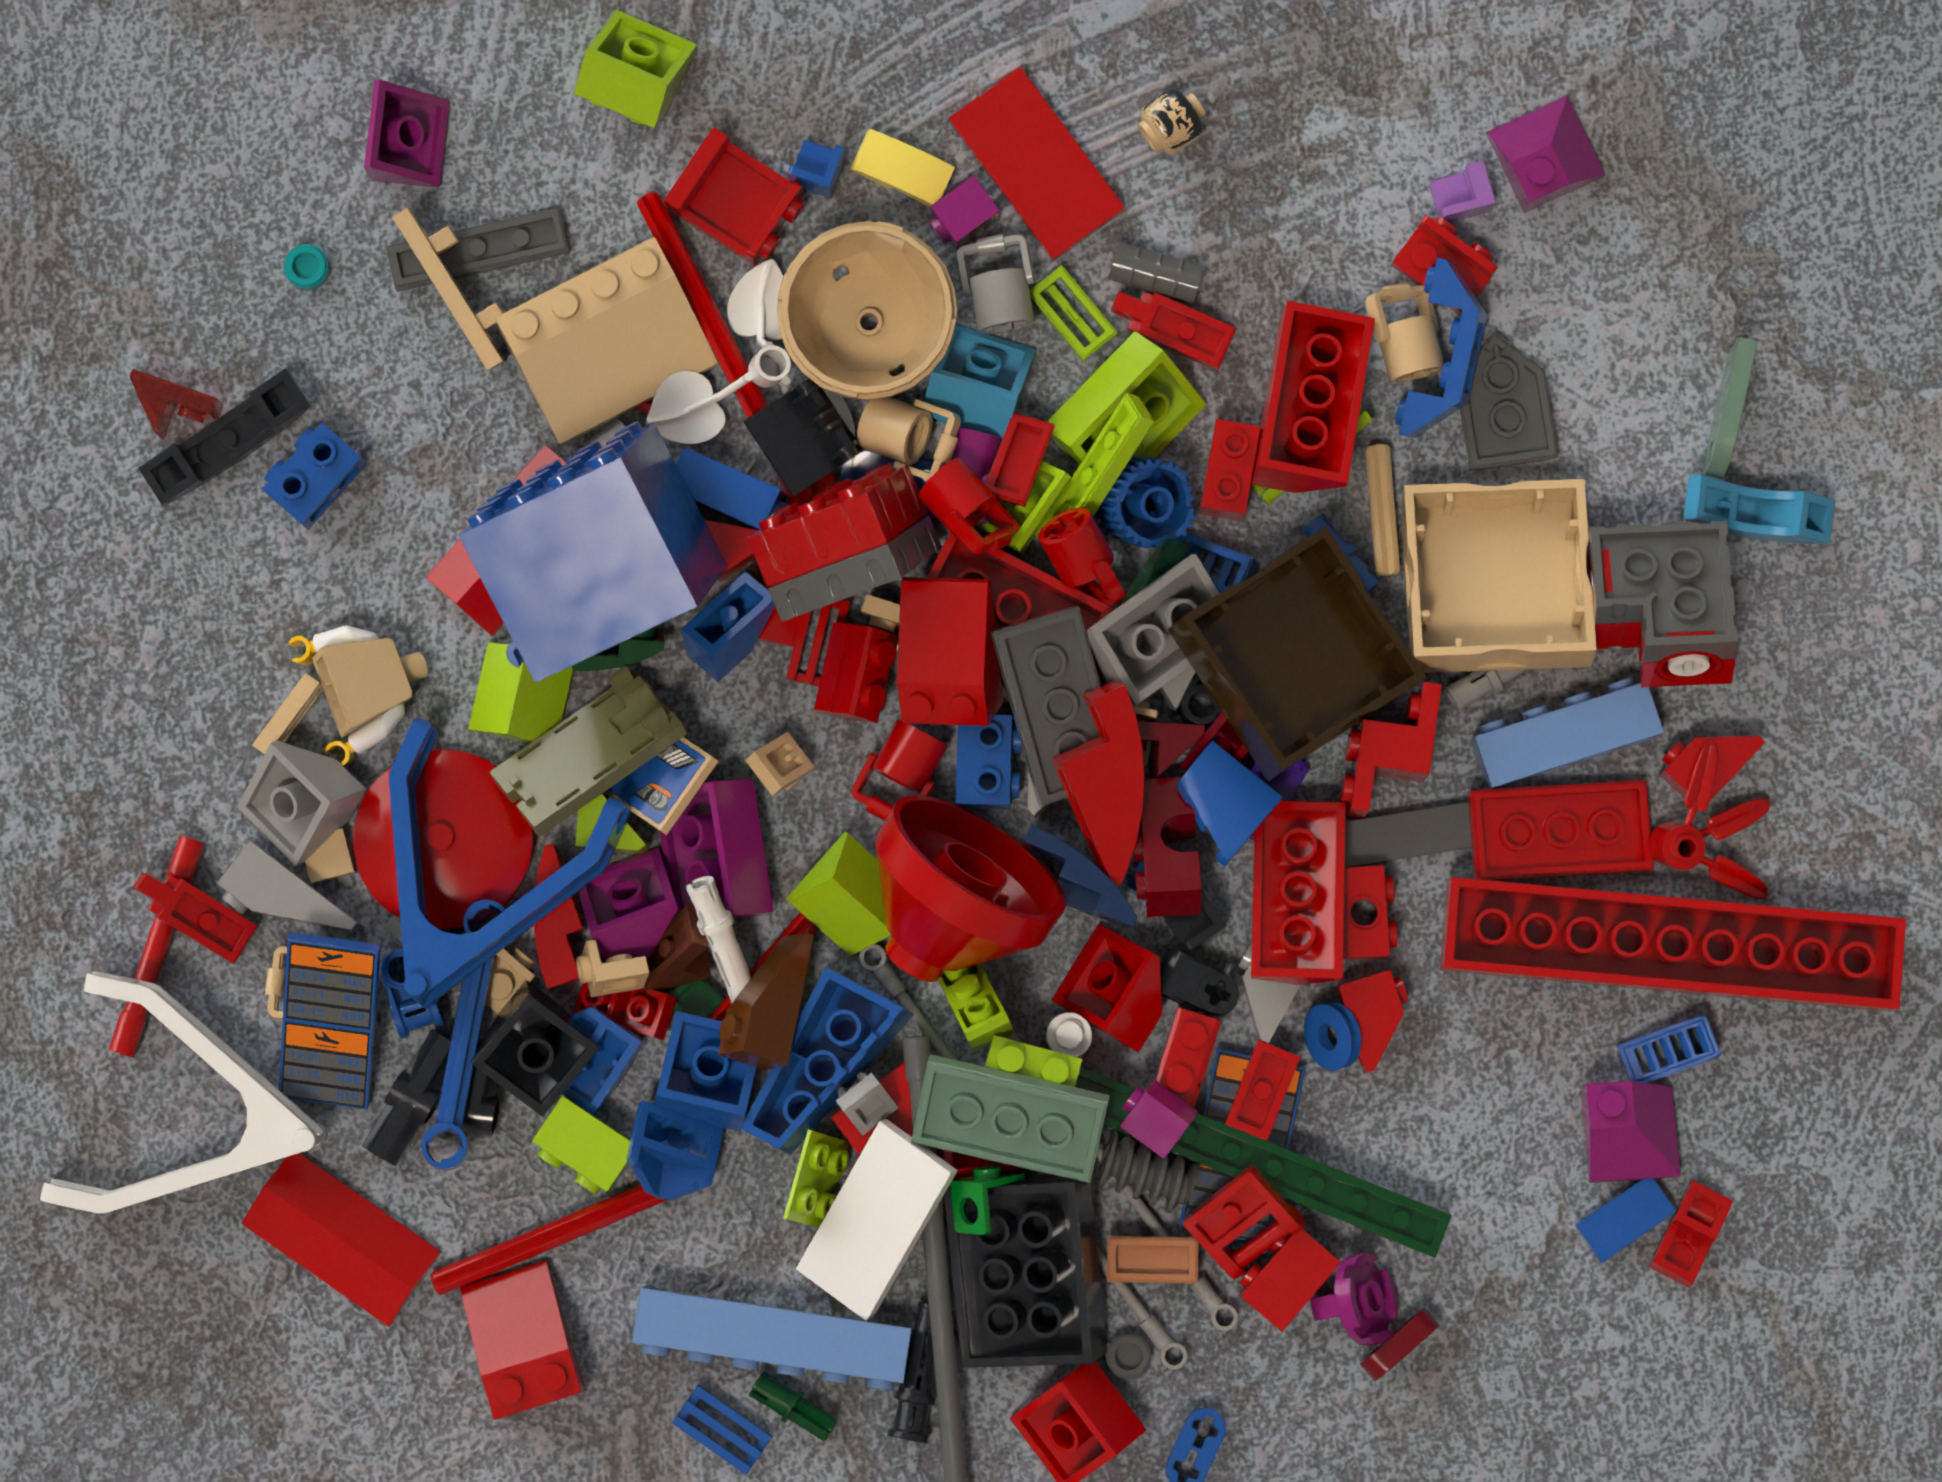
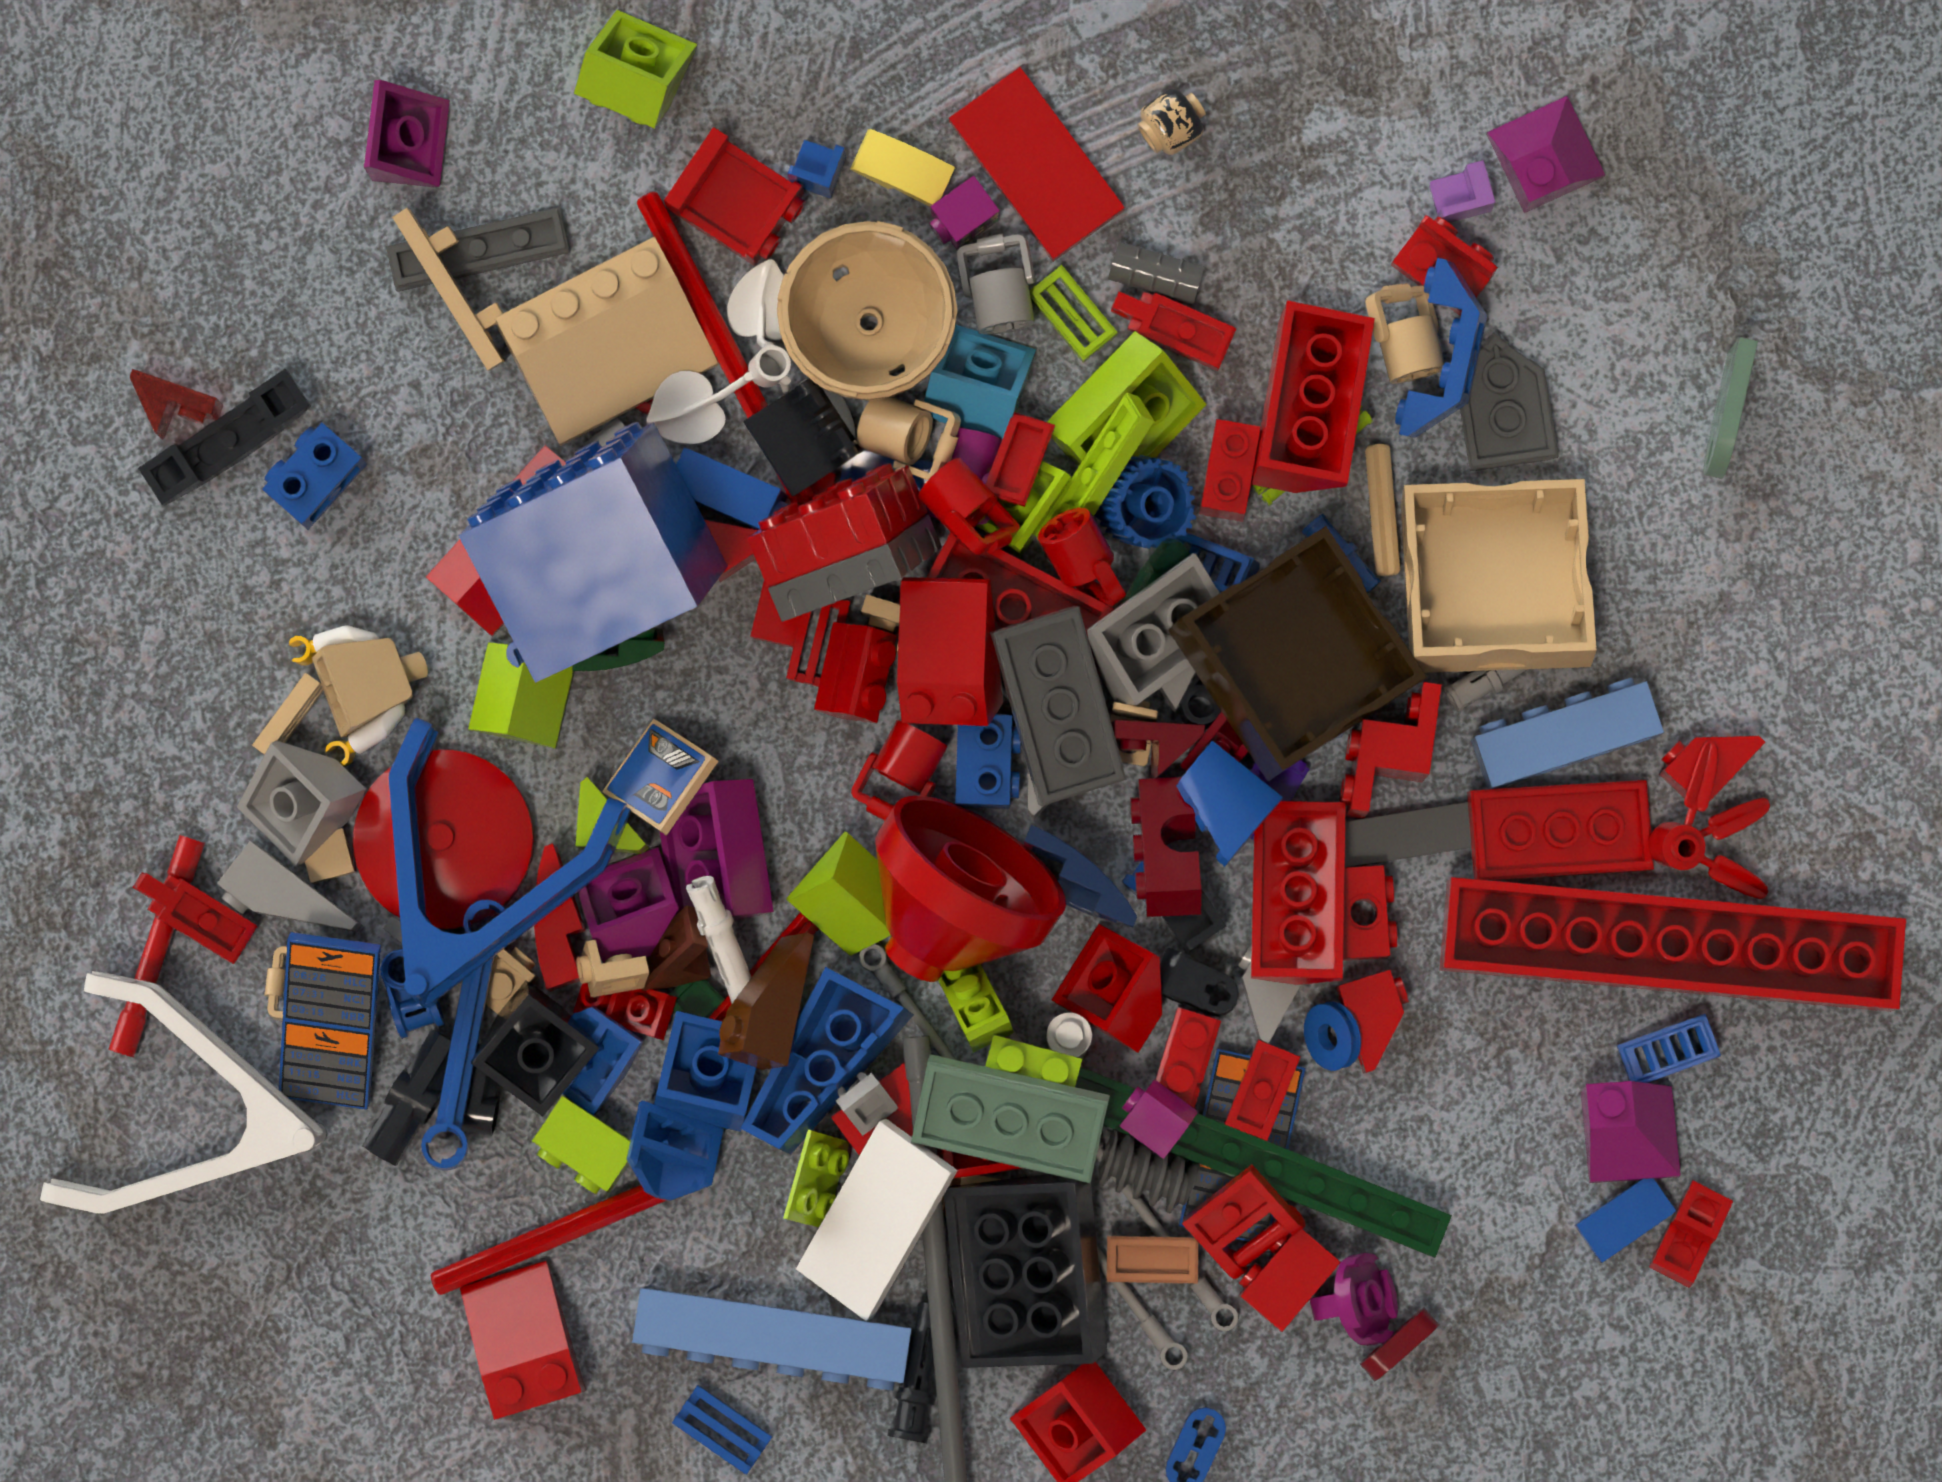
(306, 267): teal tile -> none
(341, 1237): red slope -> none
(588, 752): olive piece -> none
(728, 626): blue slope -> none
(780, 764): tan bracket -> none
(792, 1406): dark green axle -> none
(976, 1189): green bracket -> none
(1107, 780): red slope -> none
(1128, 1356): dark grey tile -> none
(1667, 597): dark grey piece -> none
(1760, 512): dark azure arch -> none

